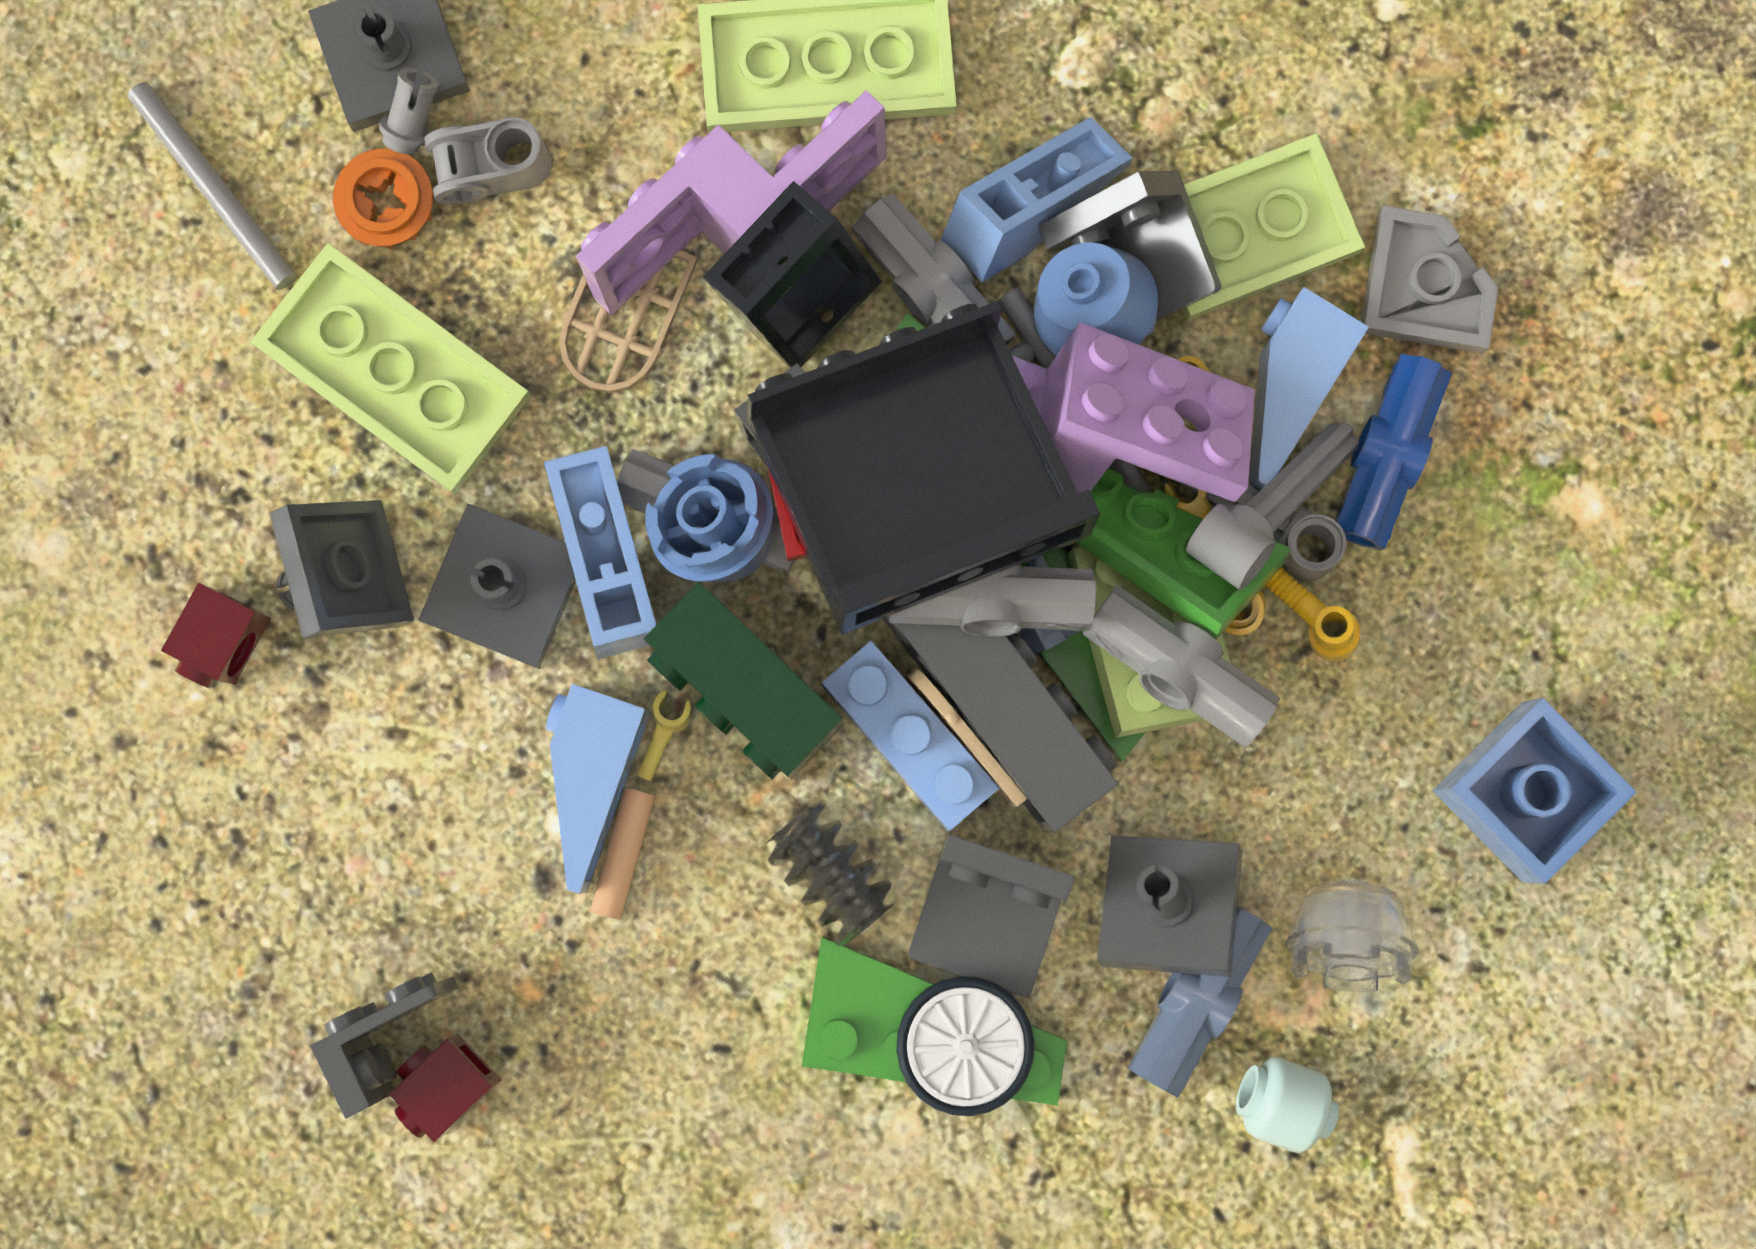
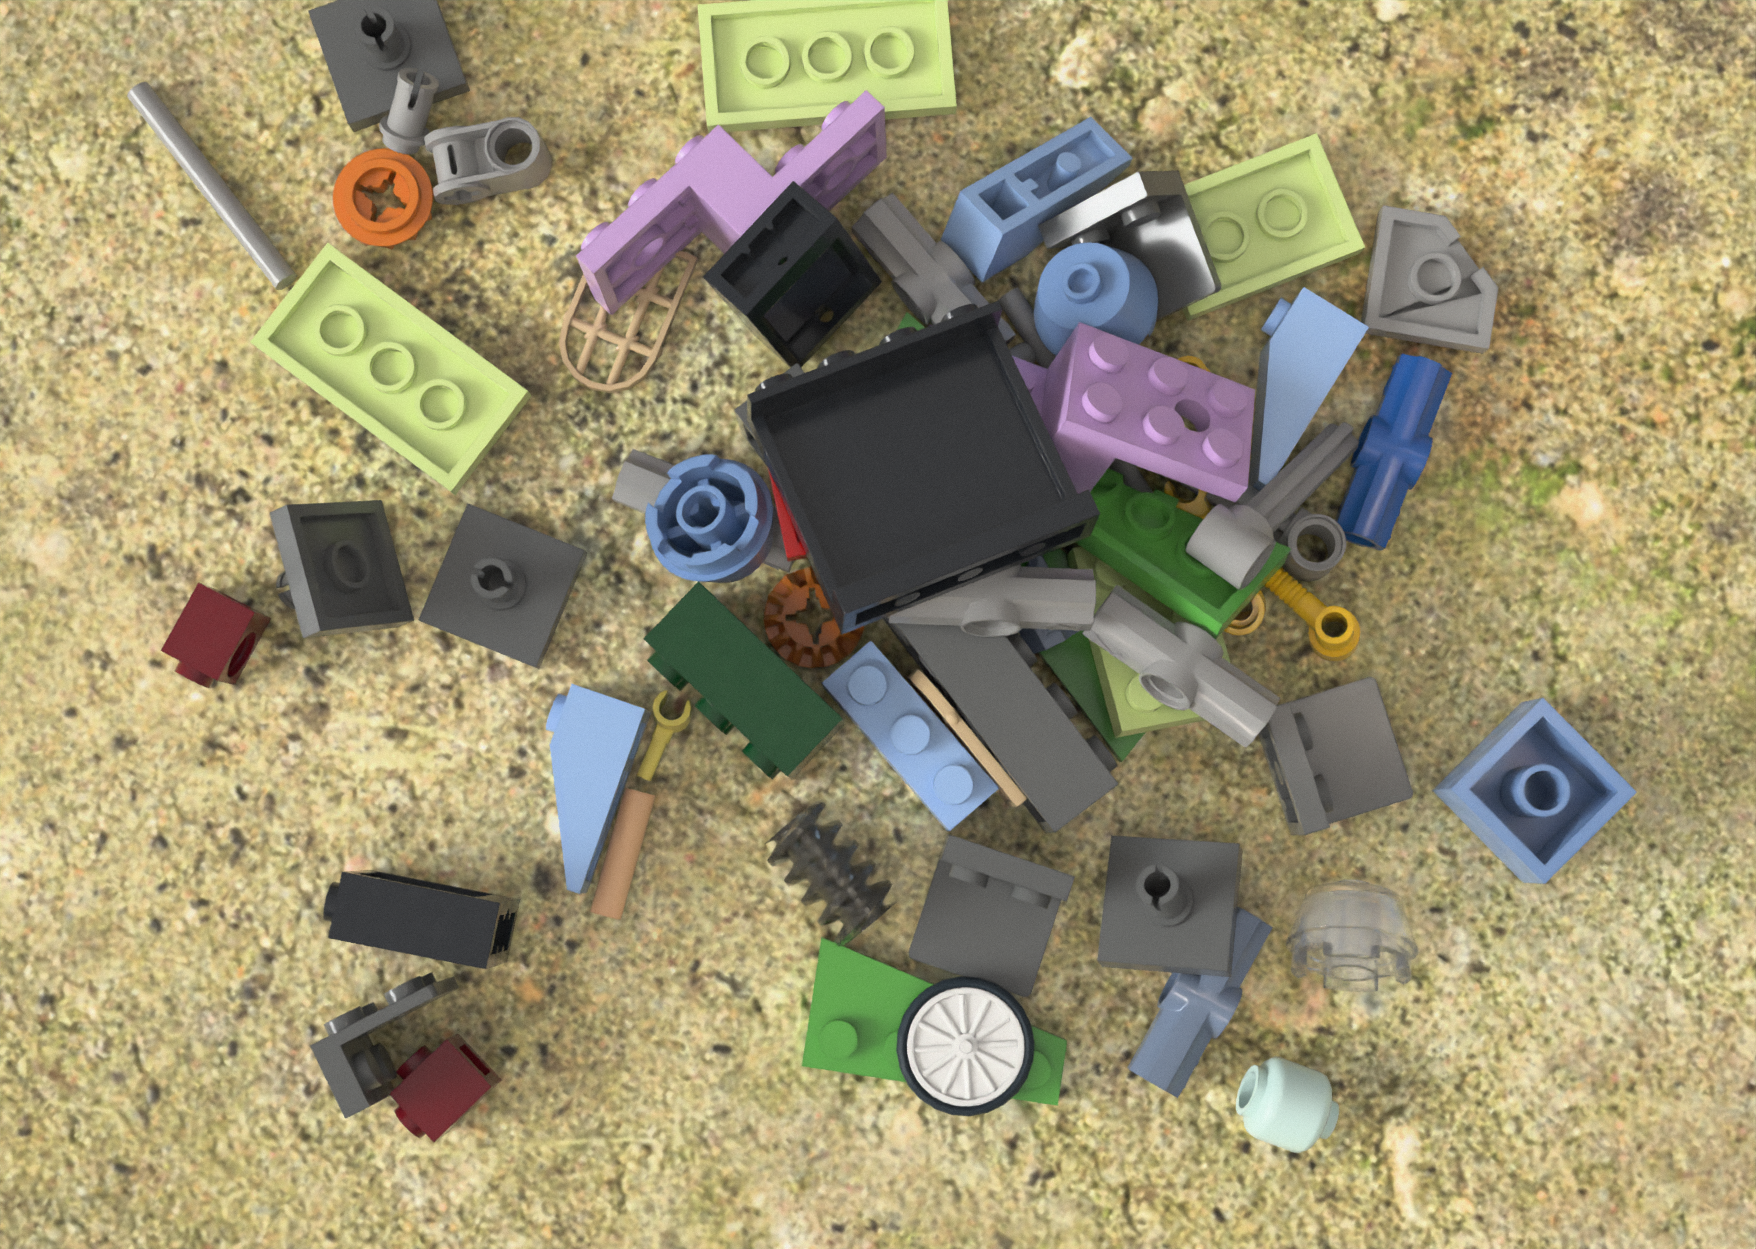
(421, 918): none -> black window
(601, 551): light blue slope -> none
(793, 638): none -> orange gear
(1334, 756): none -> dark grey bracket

